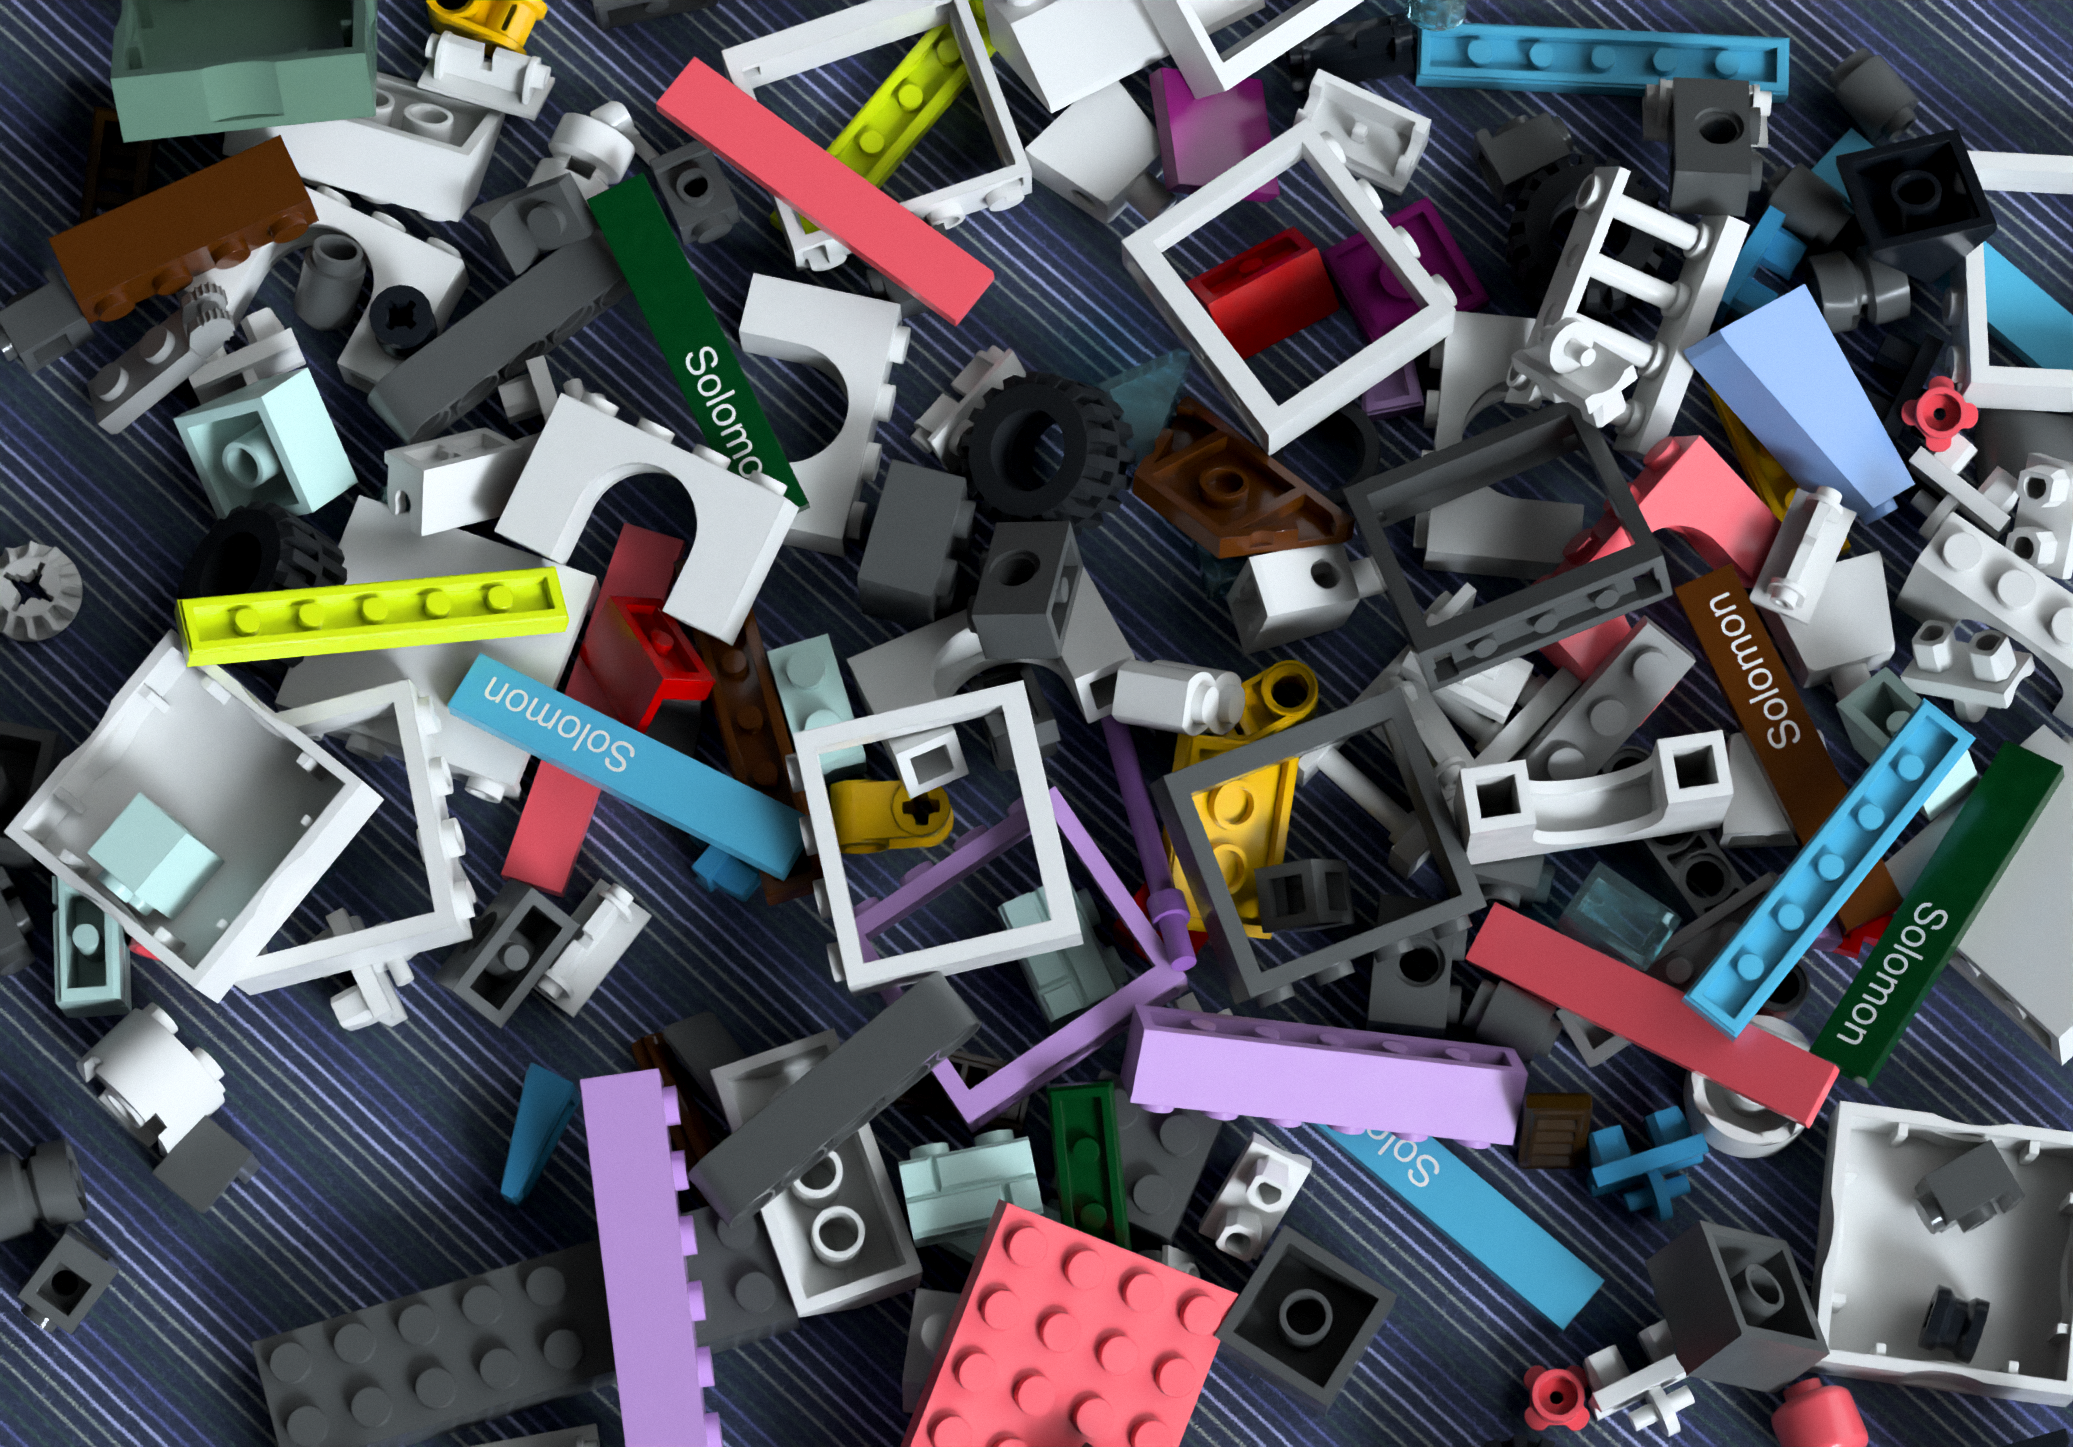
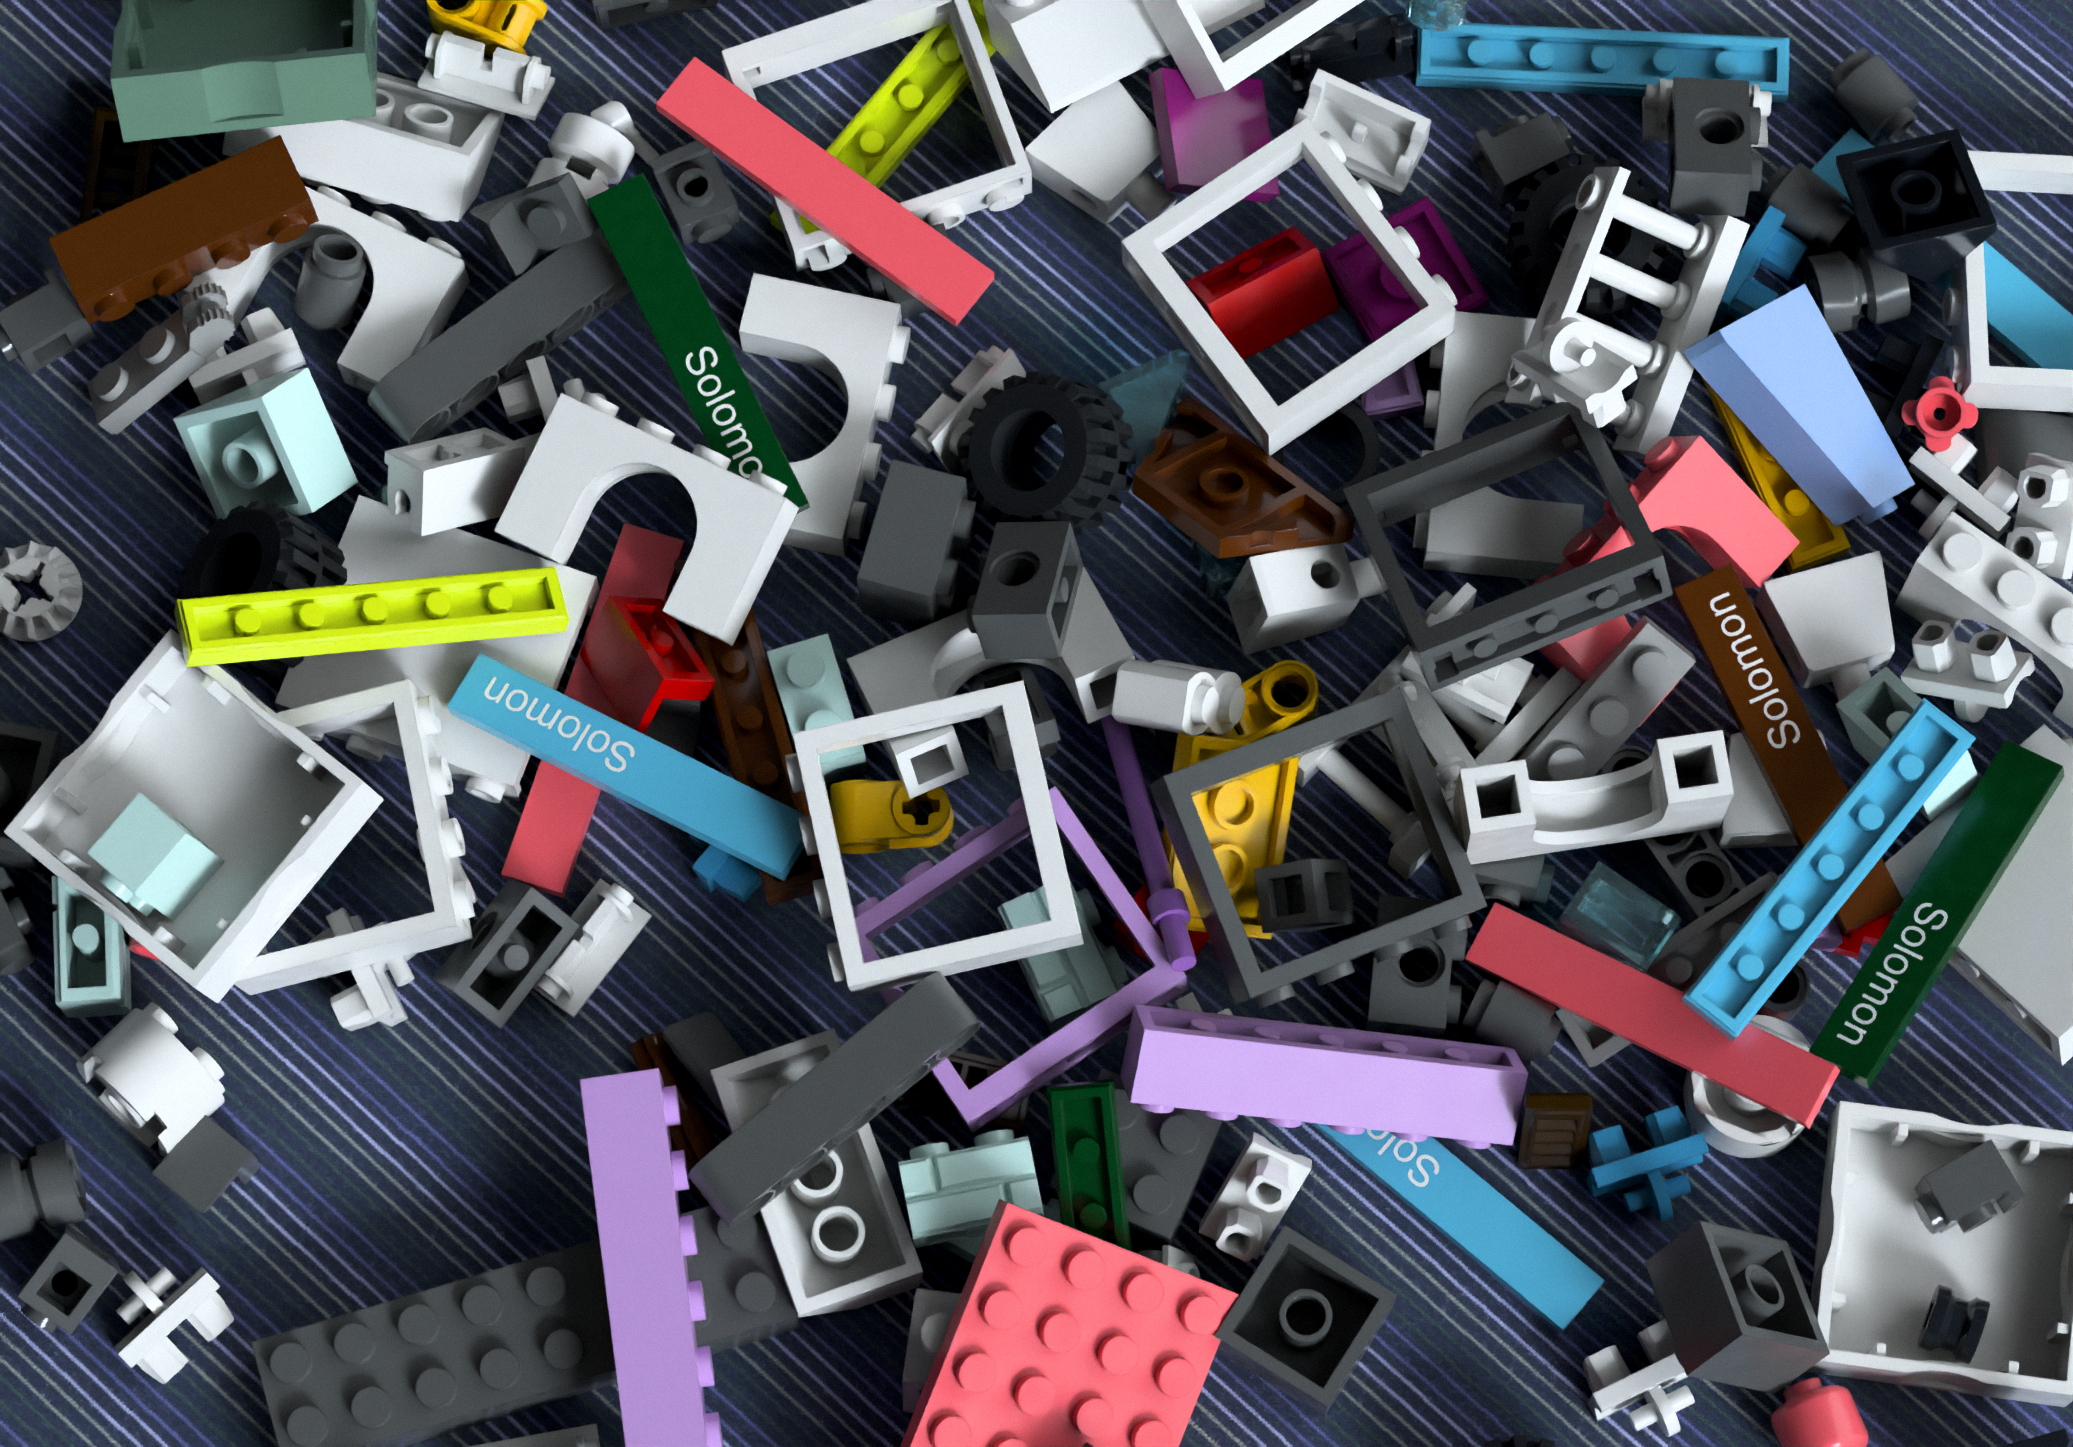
(192, 1301): none -> white hips
(408, 333): black wheel -> none
(541, 1119): dark azure slope -> none
(1569, 1384): coral plate -> none
(1803, 554): white hinge -> none

